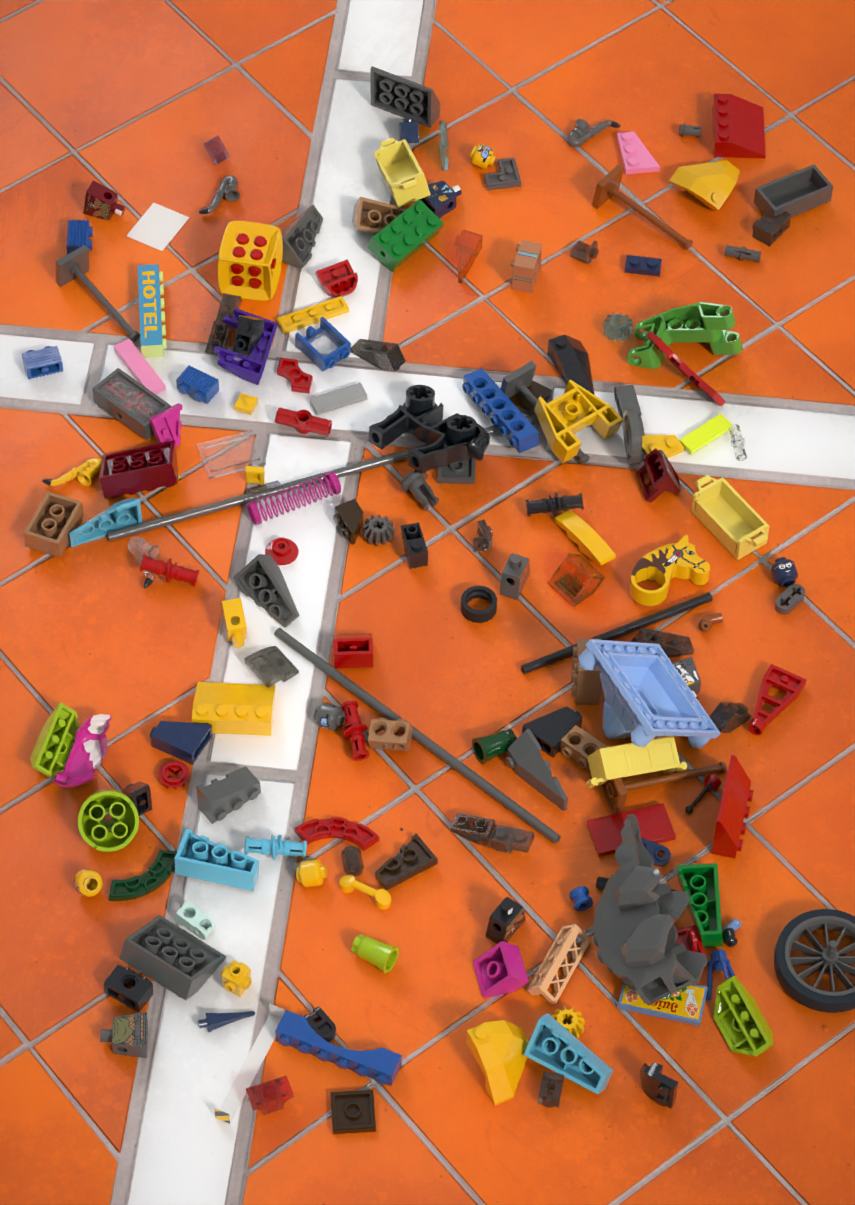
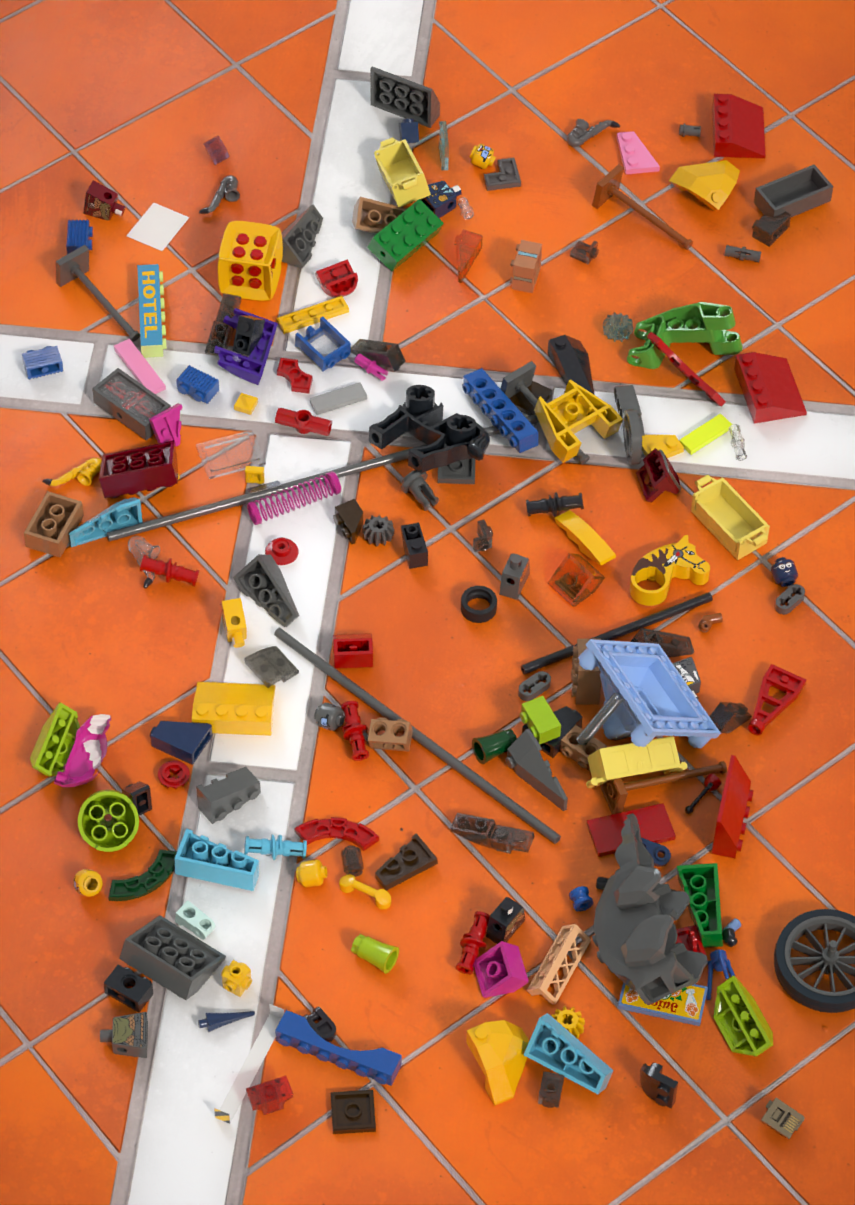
(370, 366): none -> dark pink axle
(466, 210): none -> clear pin
(472, 942): none -> red piece
(534, 685): none -> dark grey beam
(540, 720): none -> lime brick
(595, 728): none -> dark grey piece
(643, 265): dark blue plate -> none
(768, 387): none -> red slope
(782, 1118): none -> dark tan piece

